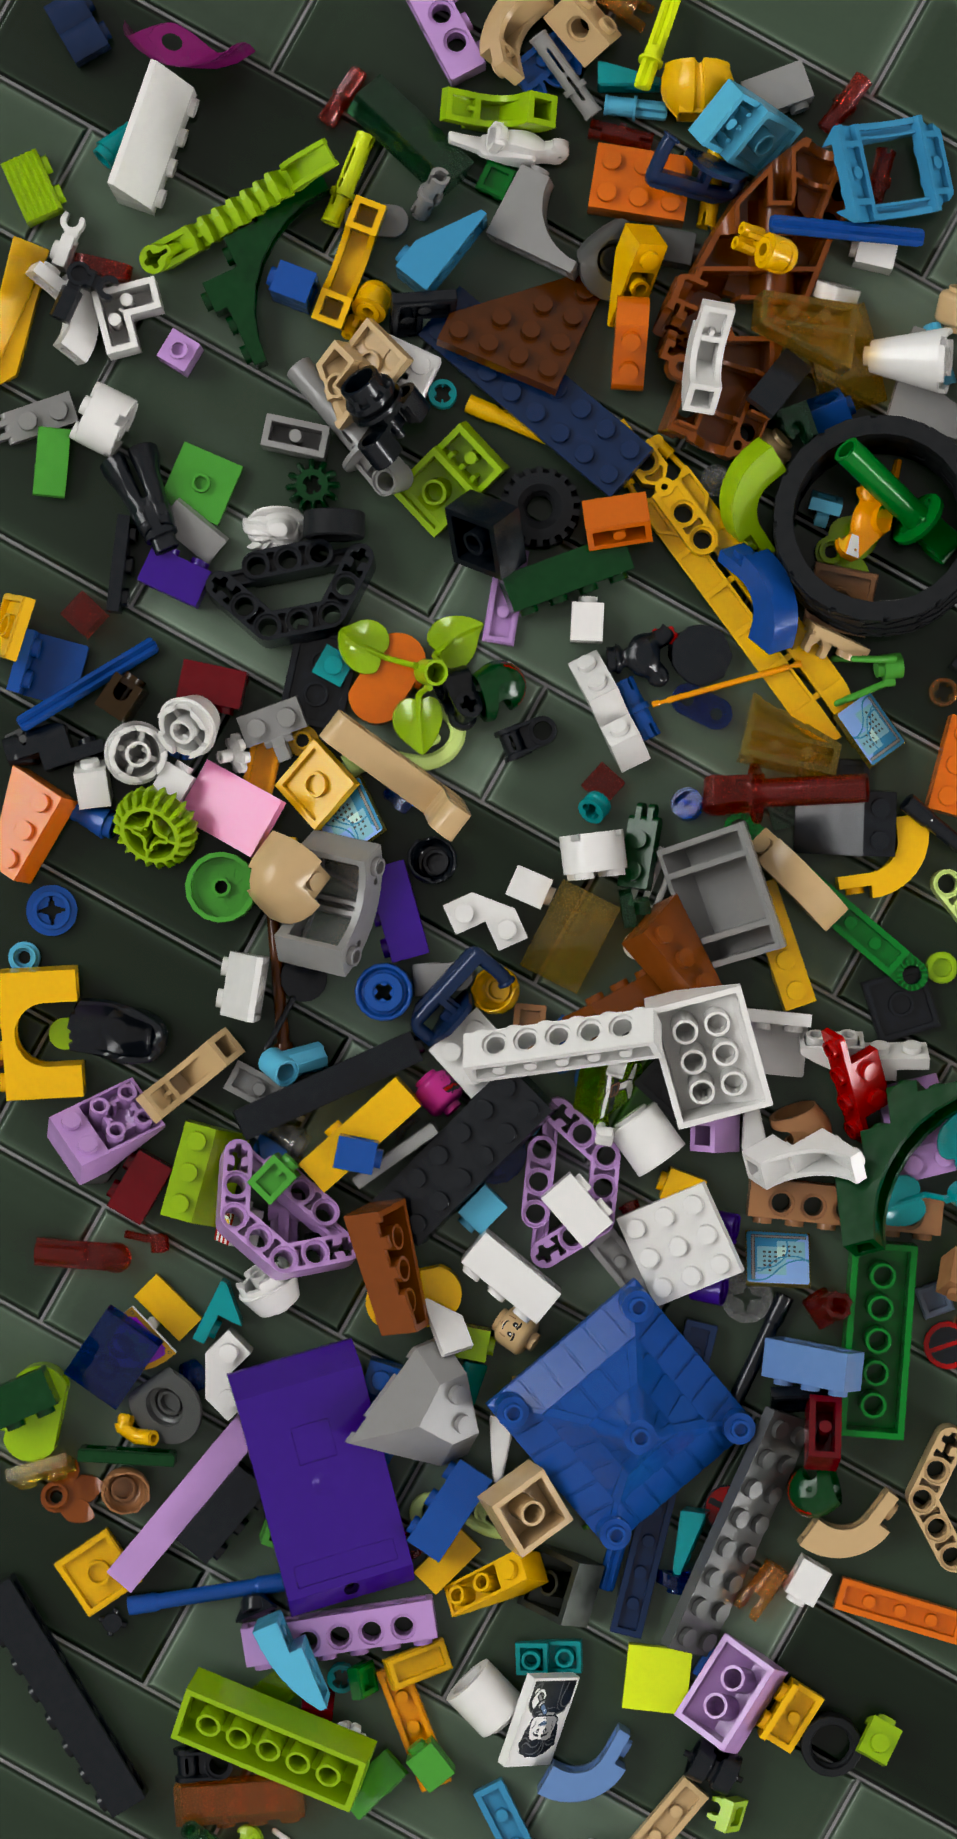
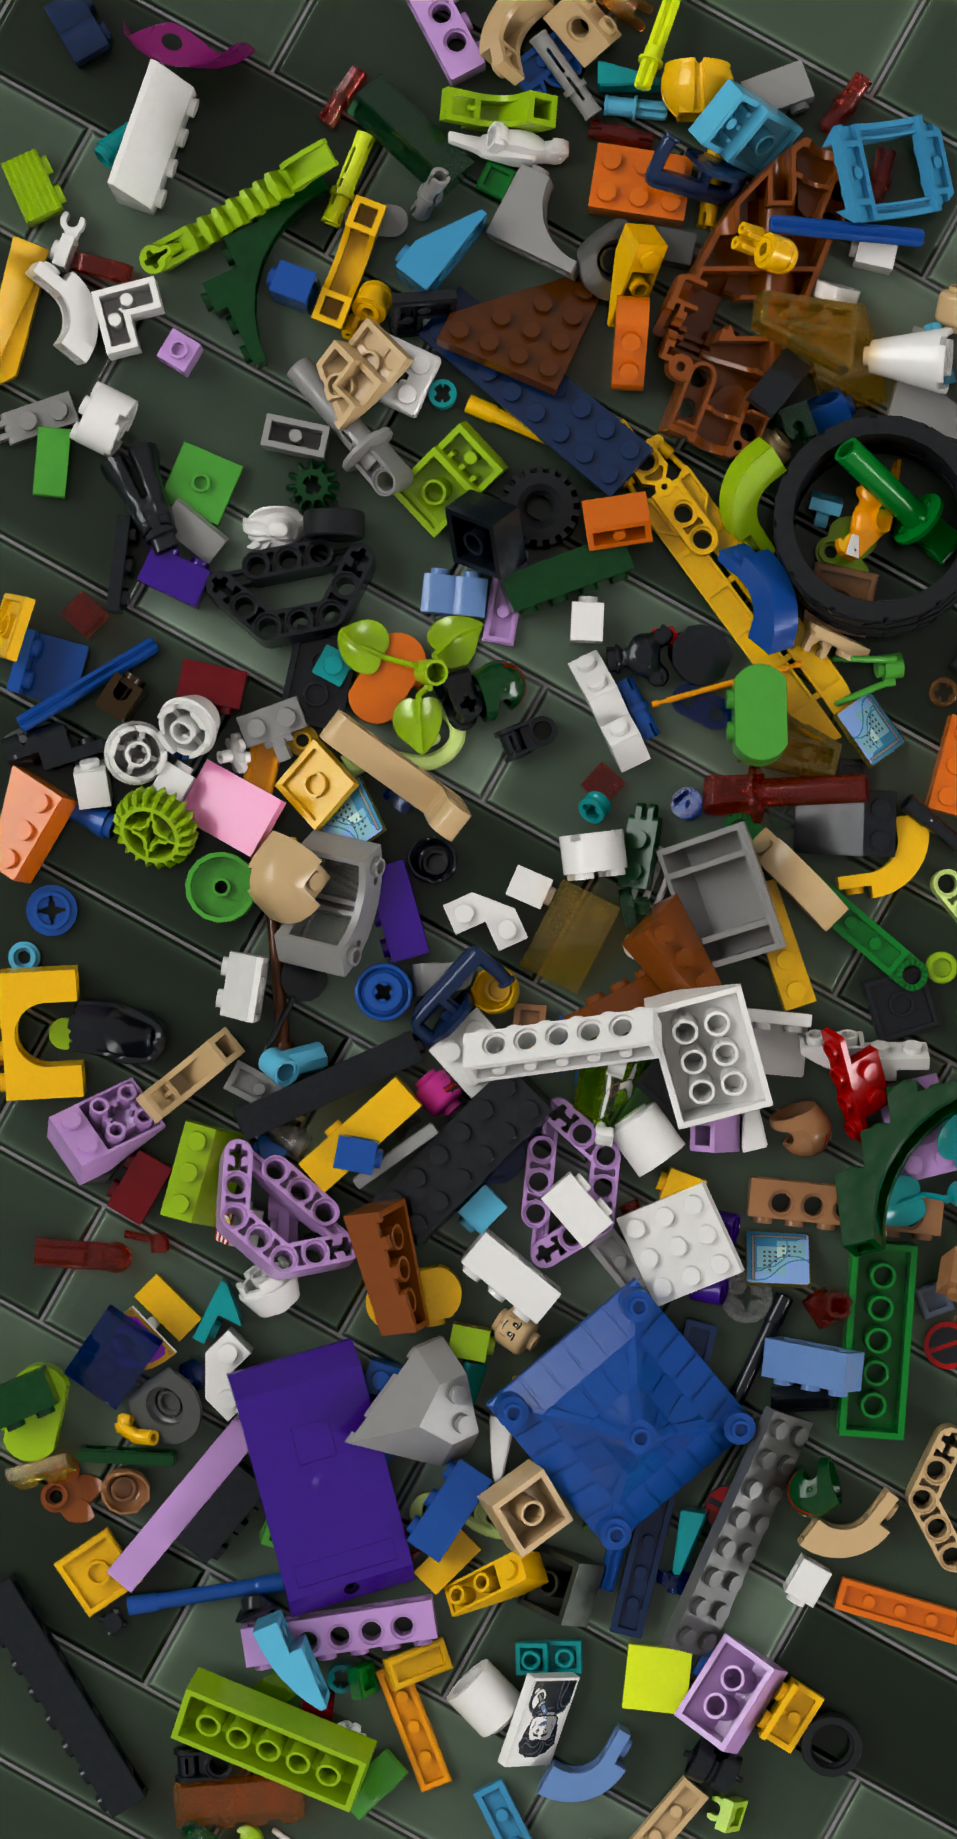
(79, 278): black bar -> none
(275, 1177): bright green bracket -> none
(384, 408): black beam -> none
(429, 1763): bright green brick -> none
(448, 1329): white tile -> none
(454, 595): none -> medium blue brick
(705, 355): white arch -> none
(712, 478): clear cone -> none
(758, 715): none -> bright green brick
(765, 1584): clear orange hinge -> none
(818, 1154): white arch -> none
(823, 1432): dark red brick -> none
(879, 1739): lime bracket -> none

